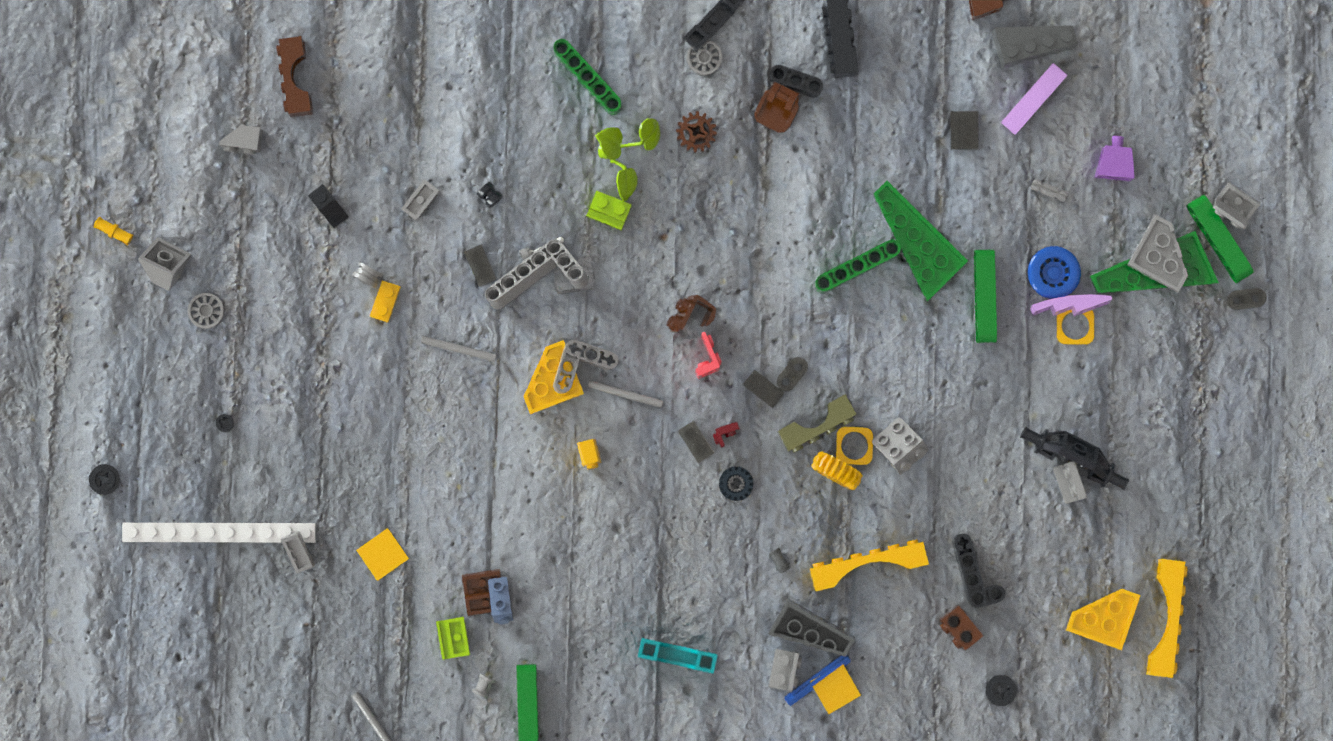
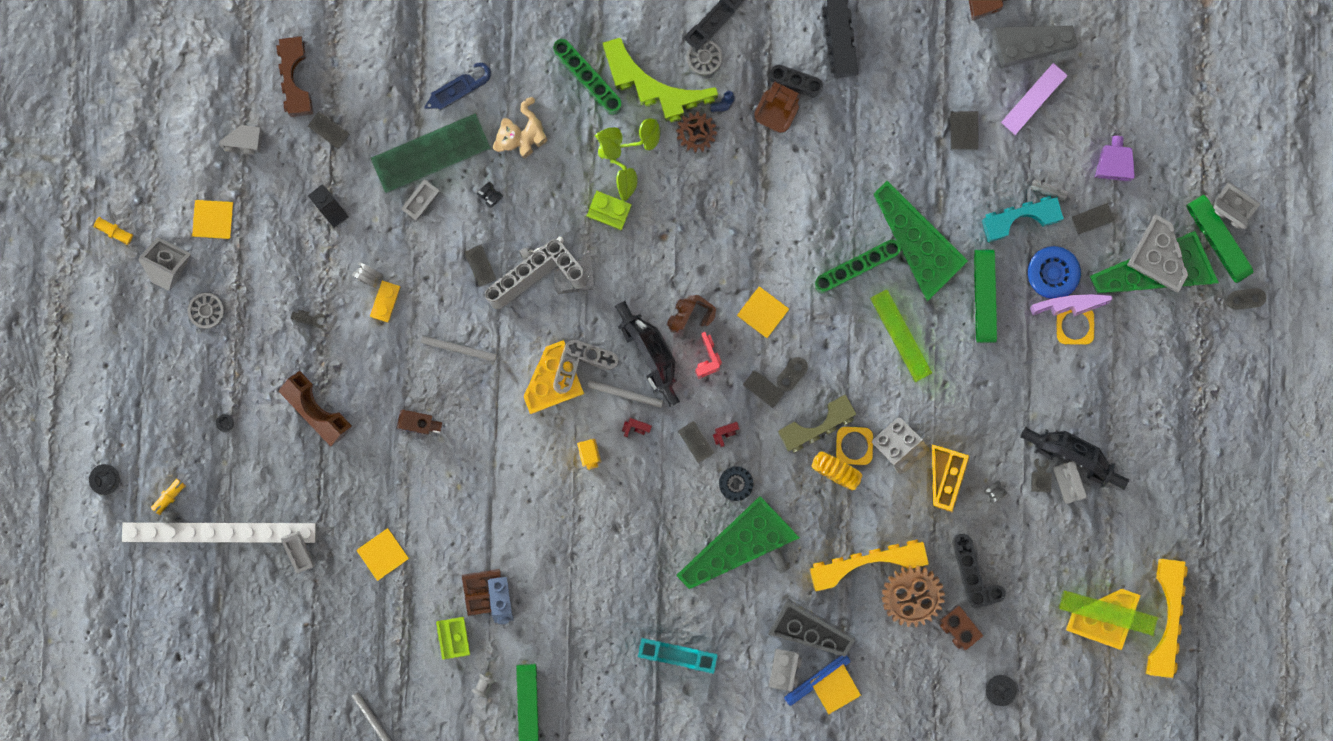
(168, 496): none -> yellow pin
(170, 517): none -> dark grey bush
(212, 219): none -> yellow piece
(299, 394): none -> reddish brown arch
(303, 317): none -> clear smoke plate
(328, 130): none -> clear smoke plate
(409, 422): none -> reddish brown torso
(430, 153): none -> clear green plate
(457, 89): none -> dark blue plate
(510, 135): none -> tan animal
(639, 426): none -> dark red bracket
(649, 90): none -> lime arch
(653, 349): none -> black plate
(725, 104): none -> dark blue arm
(745, 539): none -> green wing
(763, 312): none -> yellow piece
(900, 335): none -> clear neon green plate
(907, 580): none -> medium nougat gear
(948, 476): none -> yellow wedge
(995, 492): none -> dark grey wheel
(1041, 480): none -> clear smoke plate
(1045, 212): none -> teal arch
(1092, 219): none -> clear smoke plate
(1108, 613): none -> clear neon green plate

